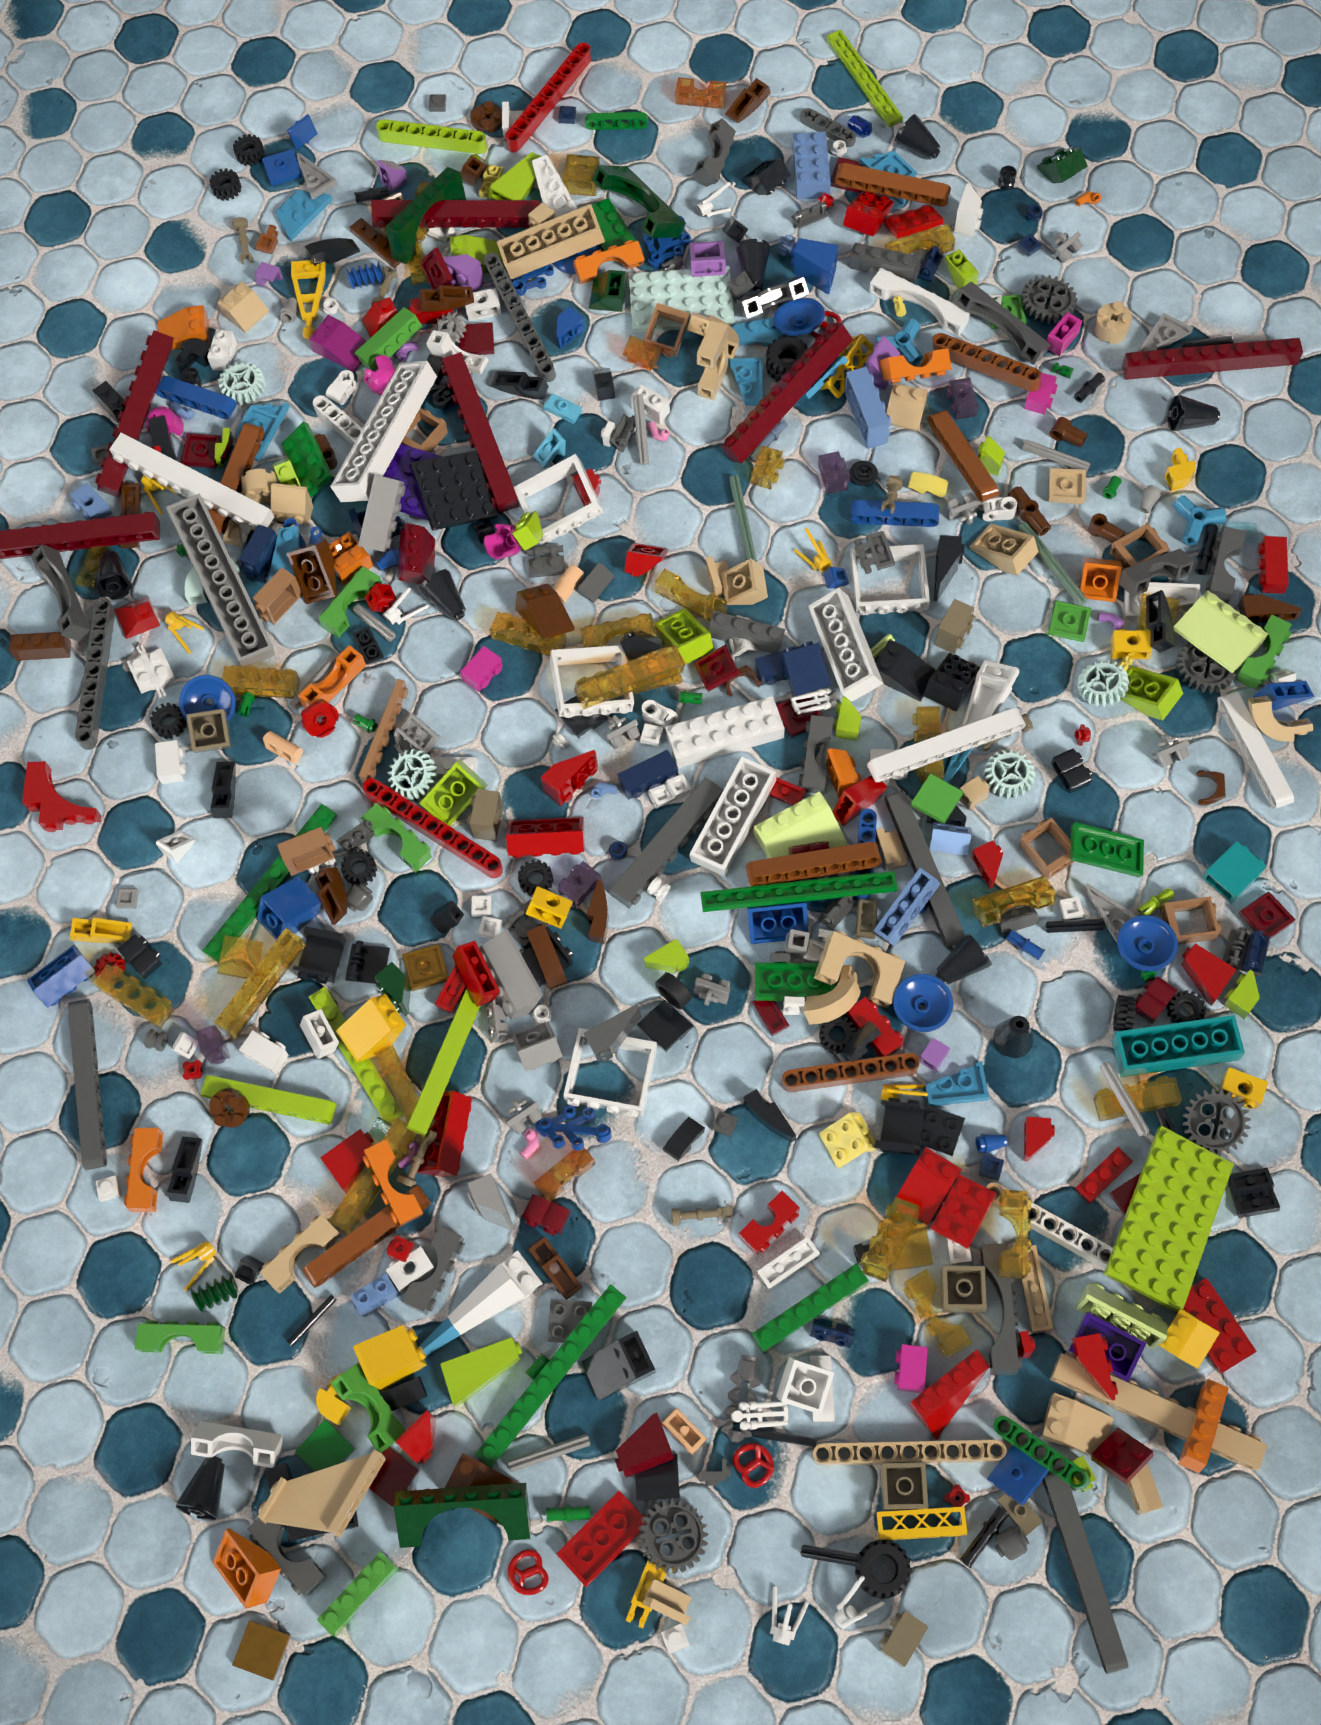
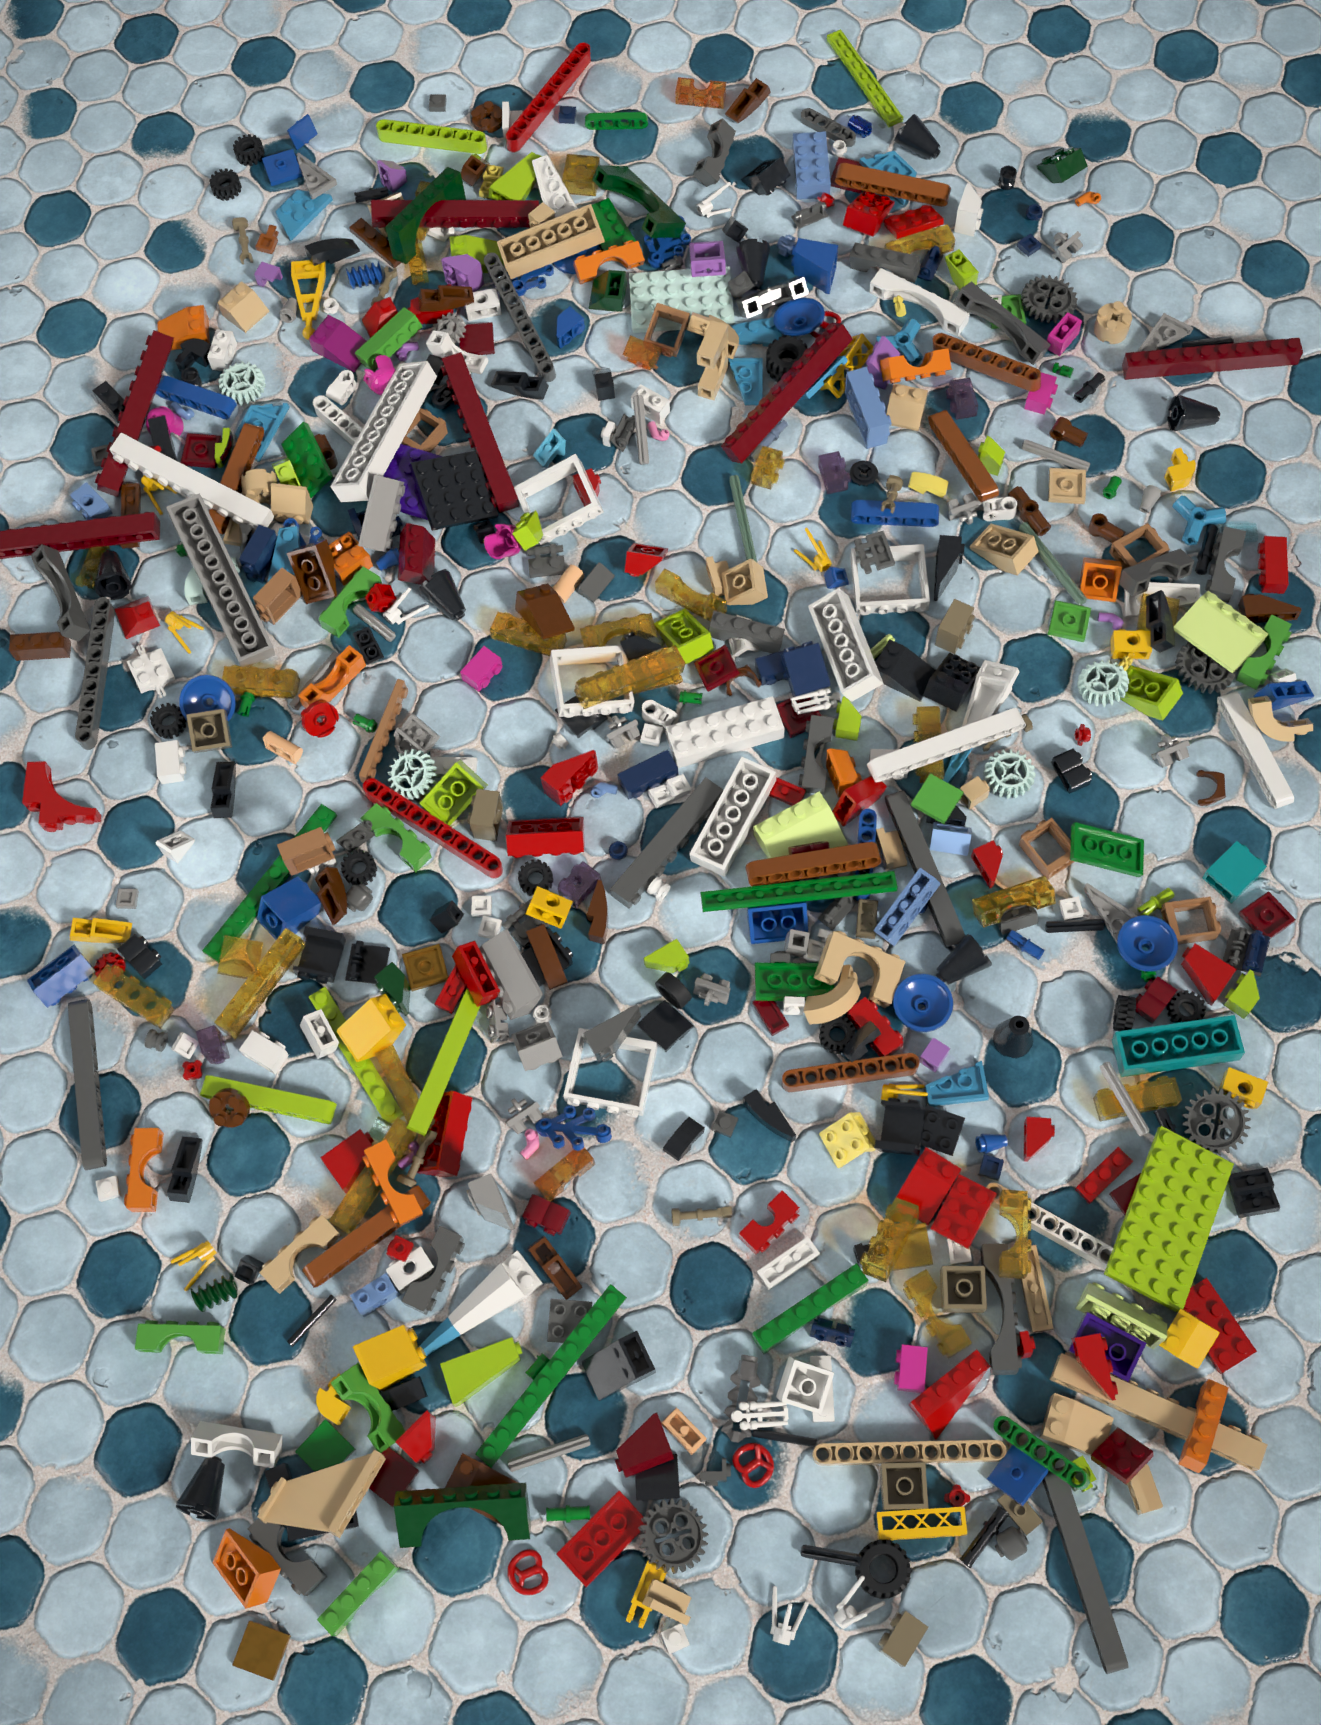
(436, 269): dark red tile -> none
(563, 408): medium azure plate -> none

